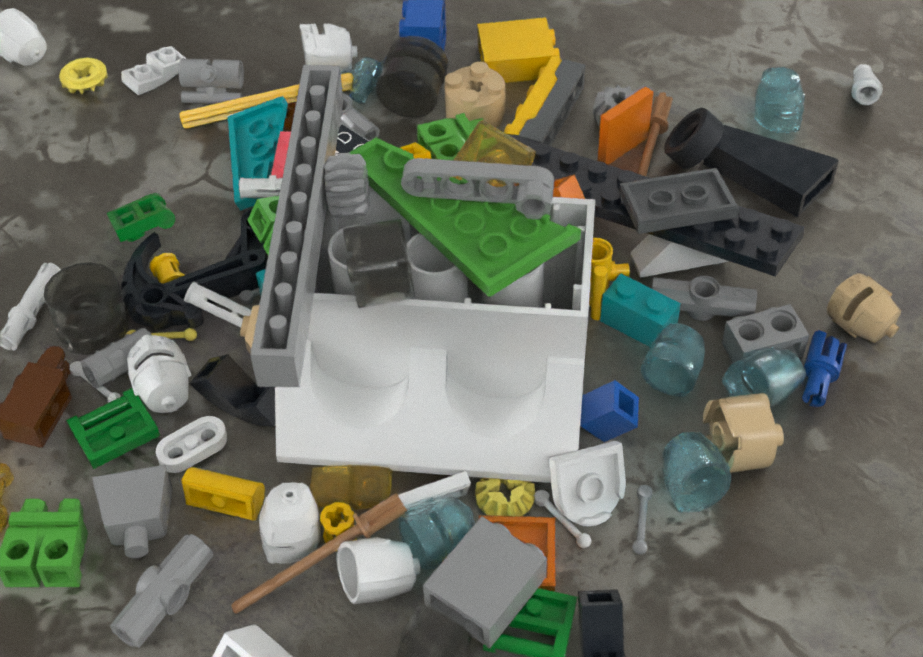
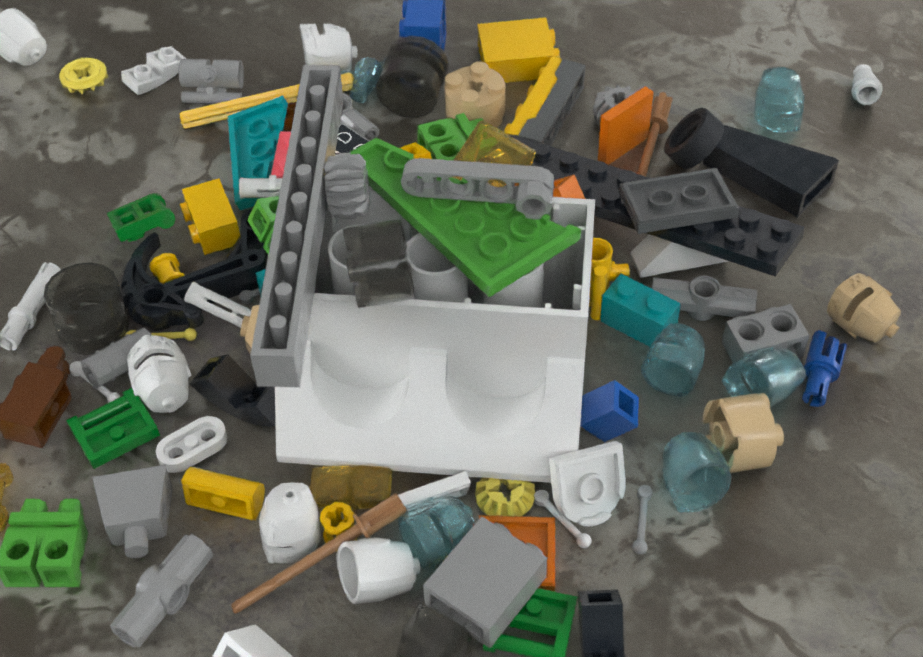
(210, 215): none -> yellow brick

